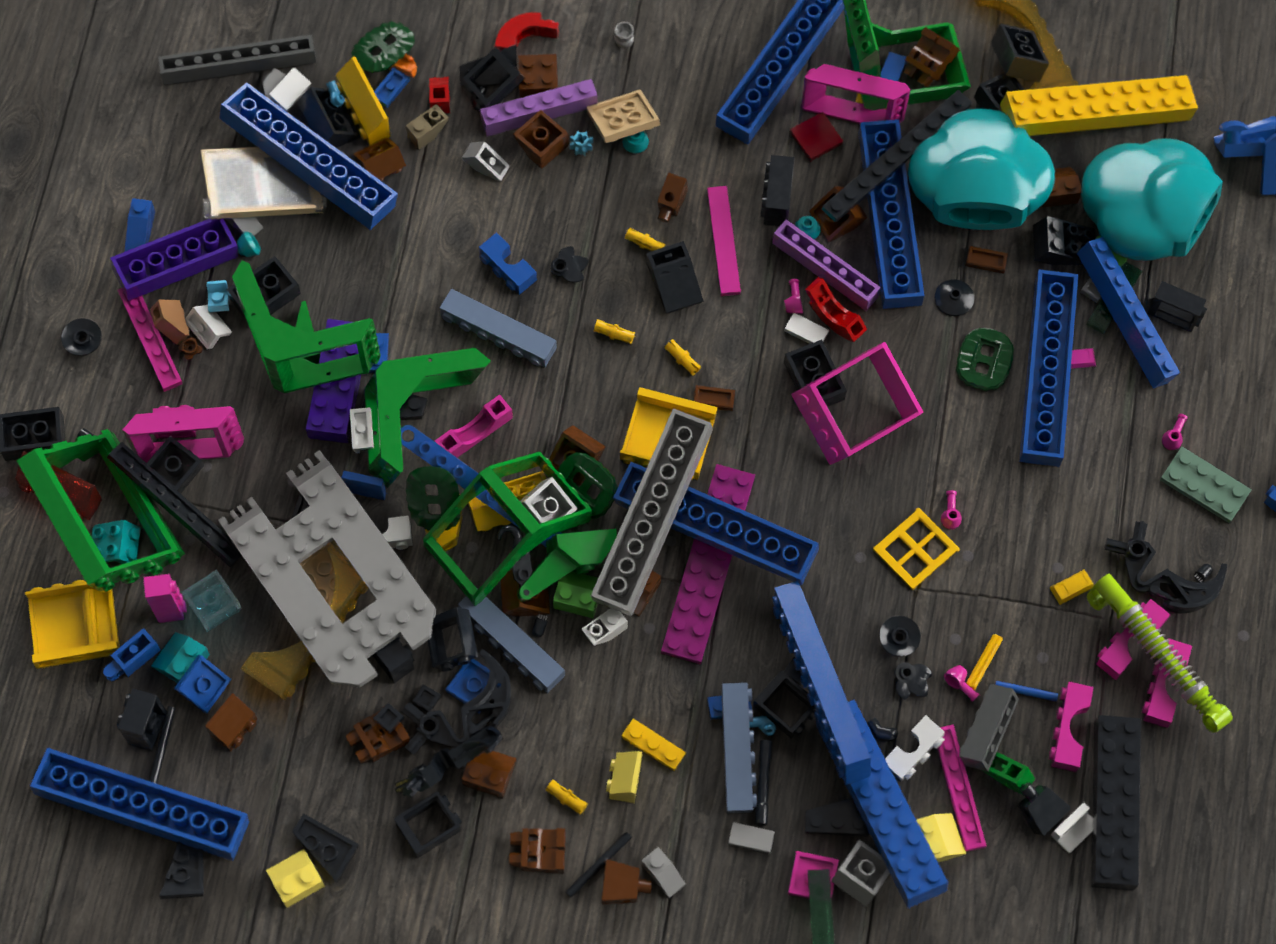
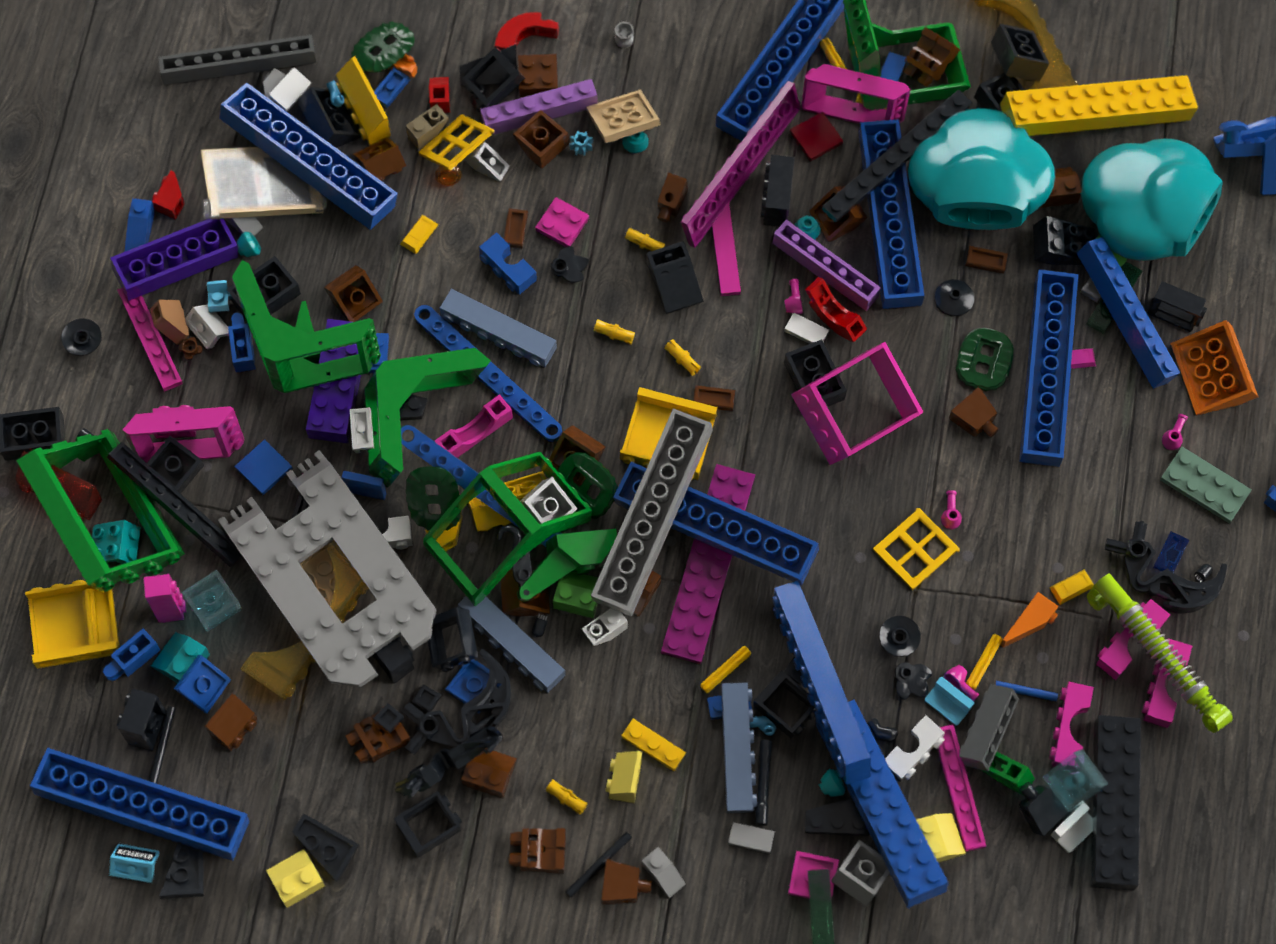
(133, 863): none -> medium azure panel
(169, 197): none -> red slope
(241, 344): none -> blue brick
(263, 467): none -> blue tile
(353, 293): none -> reddish brown slope
(419, 234): none -> yellow tile
(448, 177): none -> clear orange cone
(456, 141): none -> yellow window
(491, 376): none -> blue plate
(516, 227): none -> reddish brown tile
(562, 222): none -> dark pink plate
(725, 669): none -> yellow axle
(741, 164): none -> magenta plate
(831, 53): none -> yellow axle
(832, 784): none -> teal cone
(949, 701): none -> medium azure panel
(975, 414): none -> reddish brown torso
(1034, 618): none -> orange slope
(1075, 780): none -> clear light blue brick
(1171, 552): none -> clear blue tile
(1214, 369): none -> orange slope

